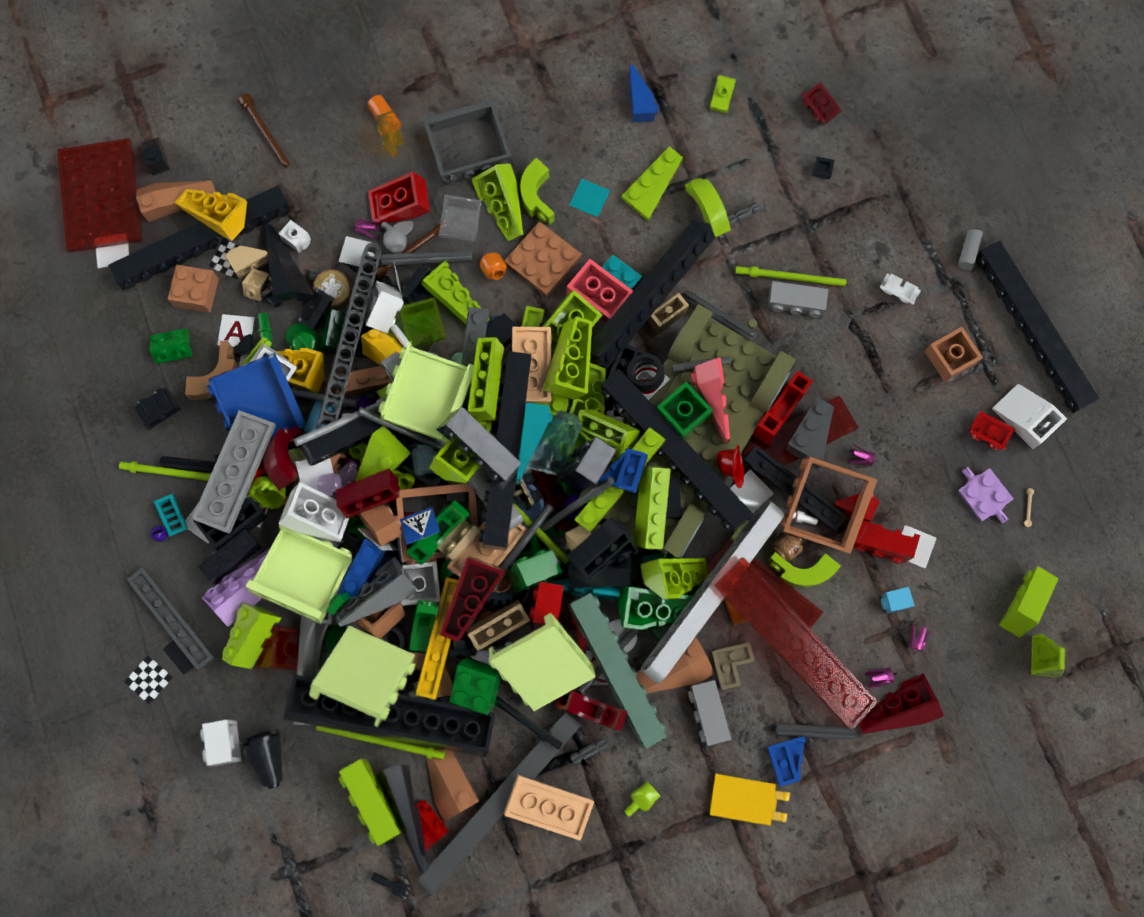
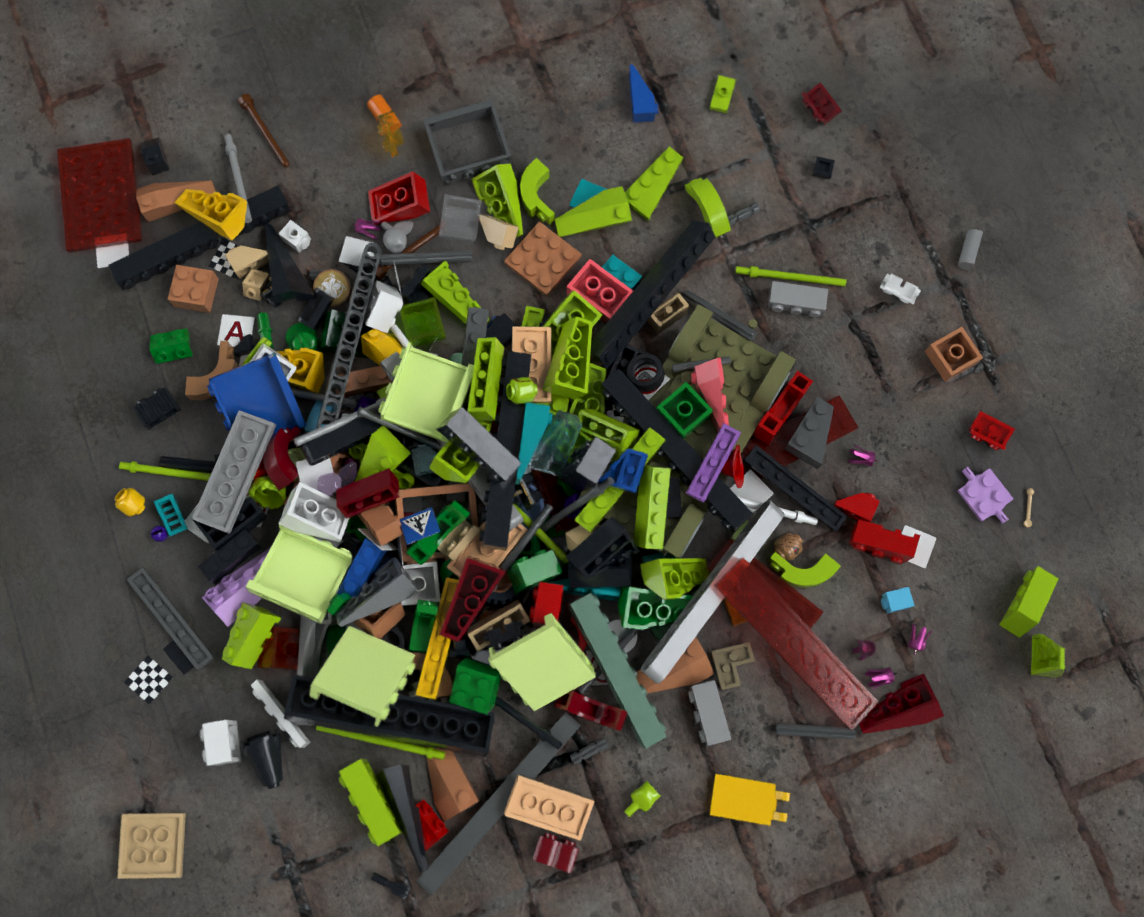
(129, 502): none -> yellow head
(151, 845): none -> tan plate
(231, 151): none -> light grey bar
(274, 708): none -> white plate
(493, 266): orange head -> none
(498, 231): none -> tan slope
(513, 633): none -> black hinge
(521, 390): none -> lime head
(555, 853): none -> dark red brick
(601, 211): none -> lime wedge
(713, 463): none -> medium lavender tile
(787, 760): blue wing -> none
(857, 515): nougat window -> none
(866, 647): none -> clear pink piece
(1029, 415): white slope -> none
(1036, 327): black brick -> none

